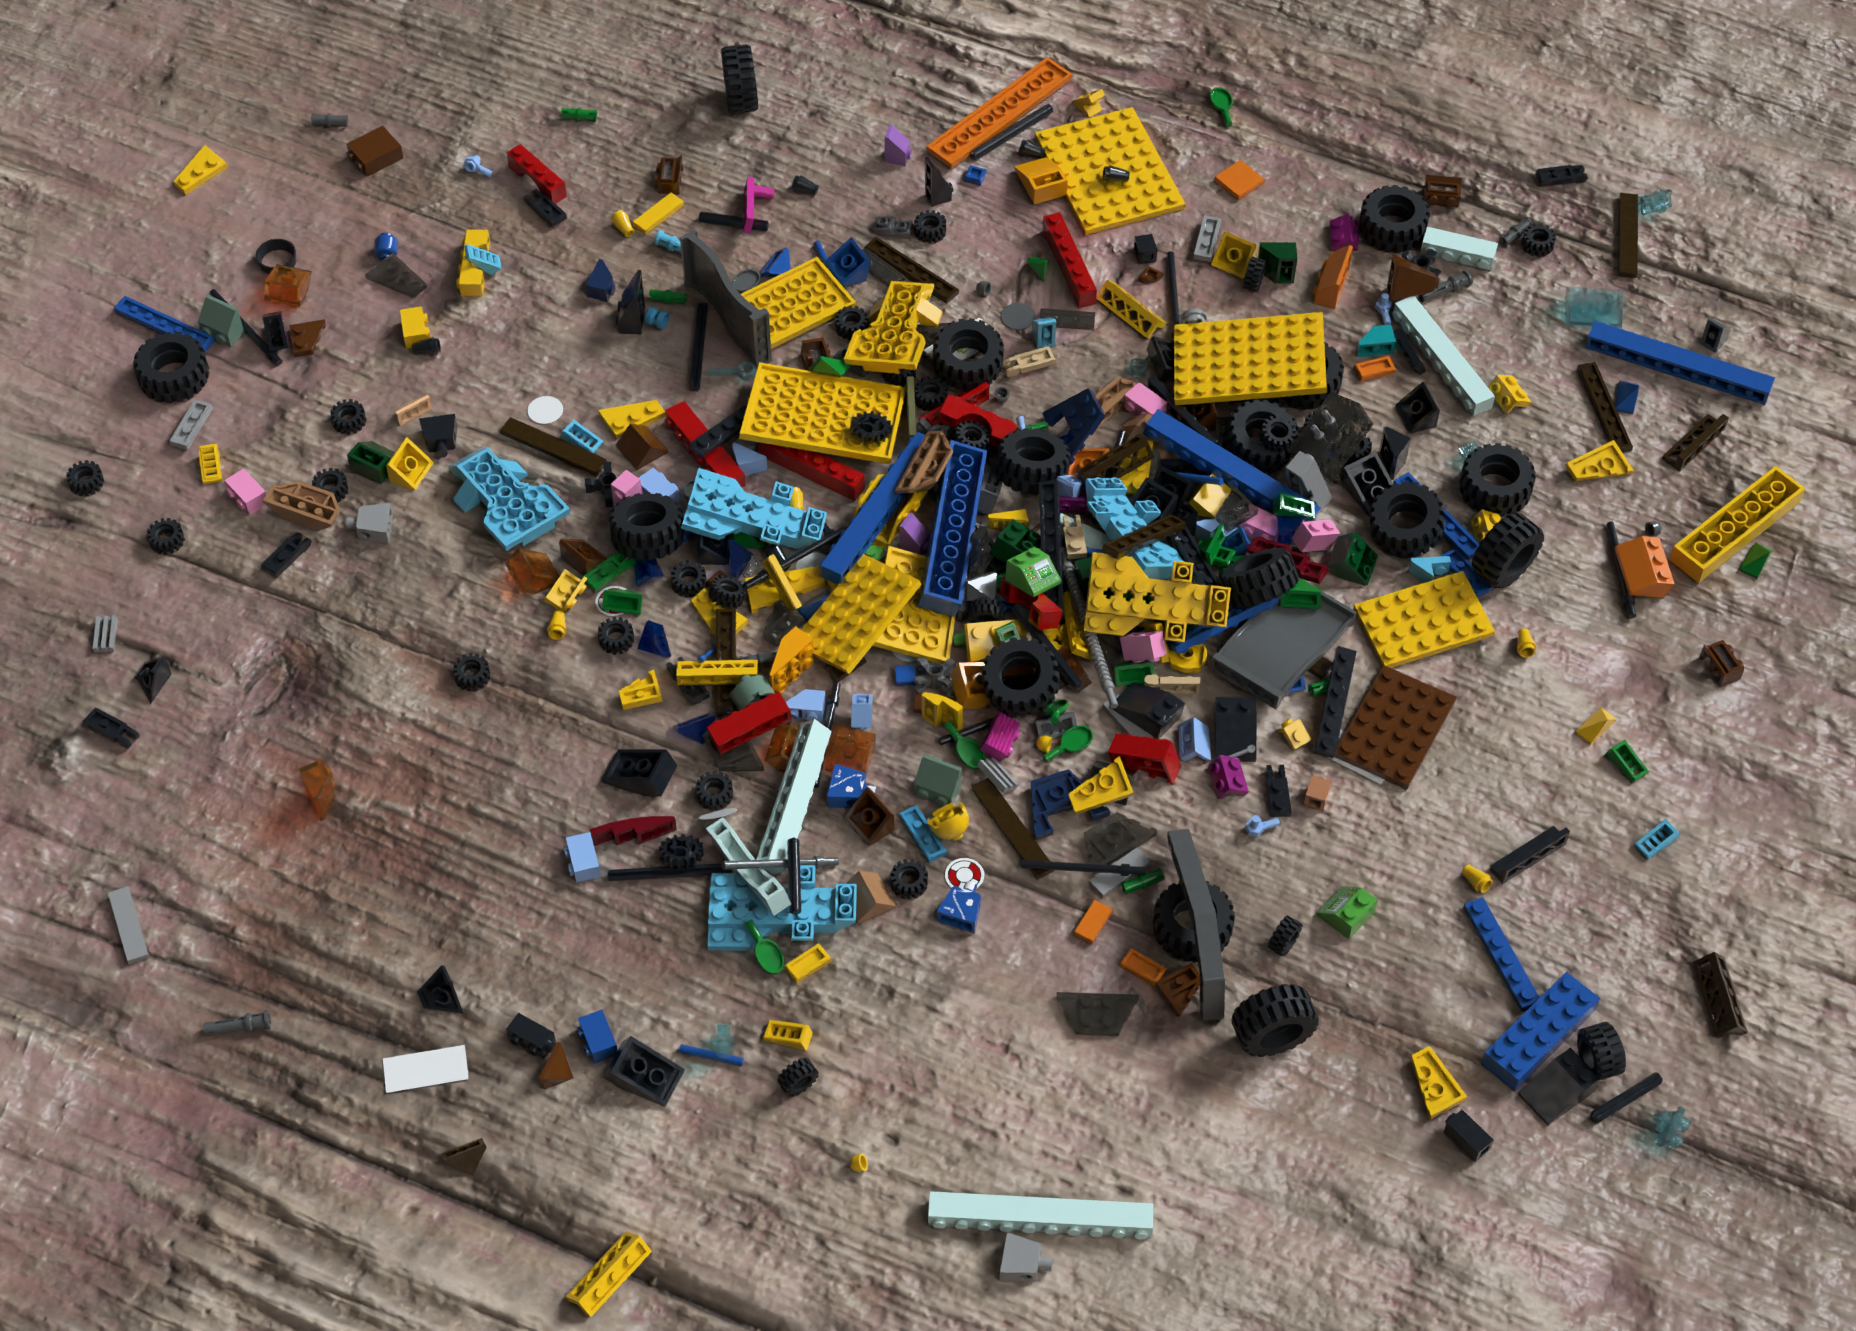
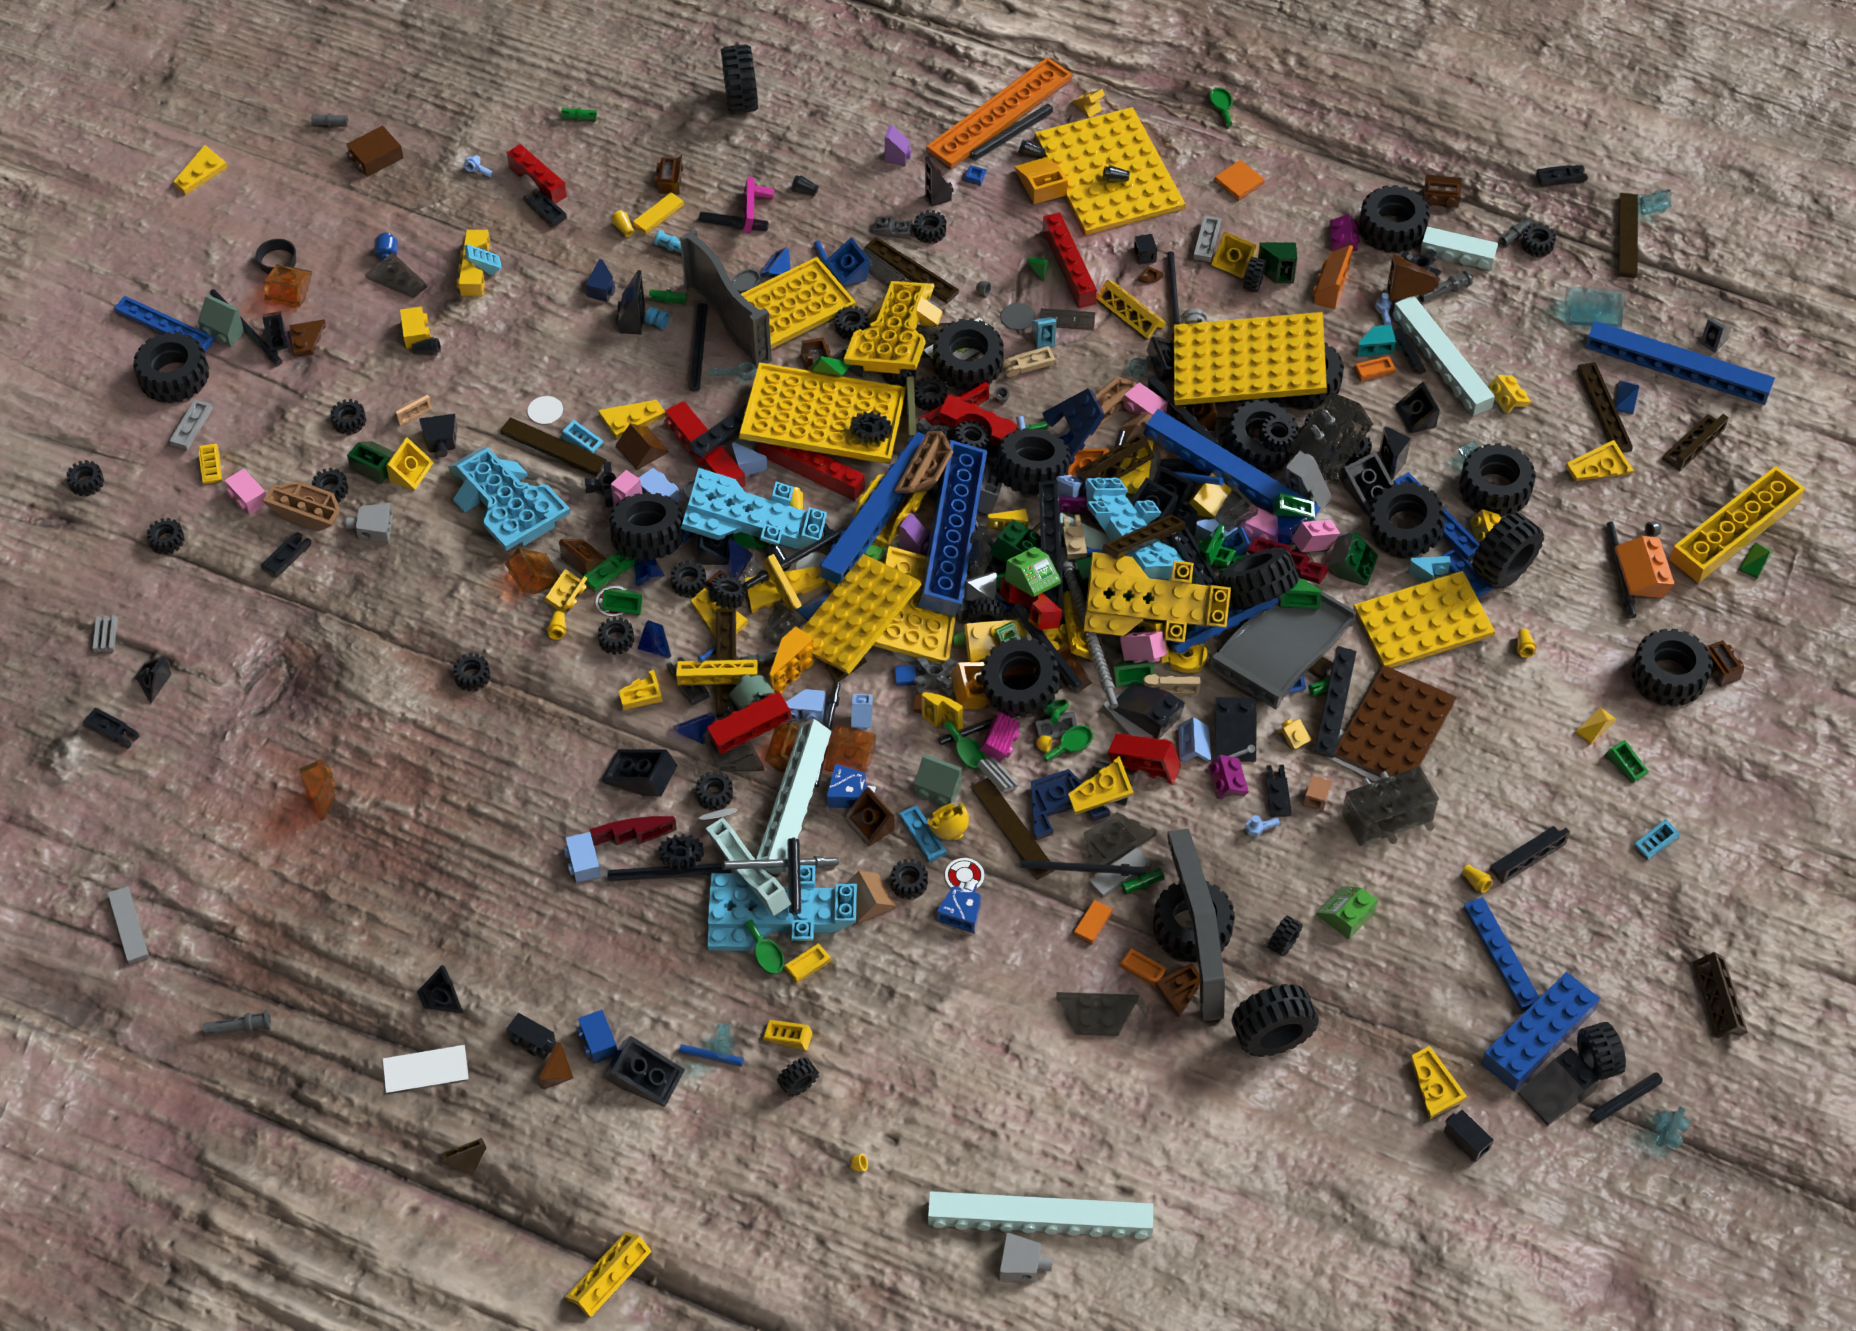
(1379, 804): none -> clear smoke piece
(1678, 648): none -> black tyre

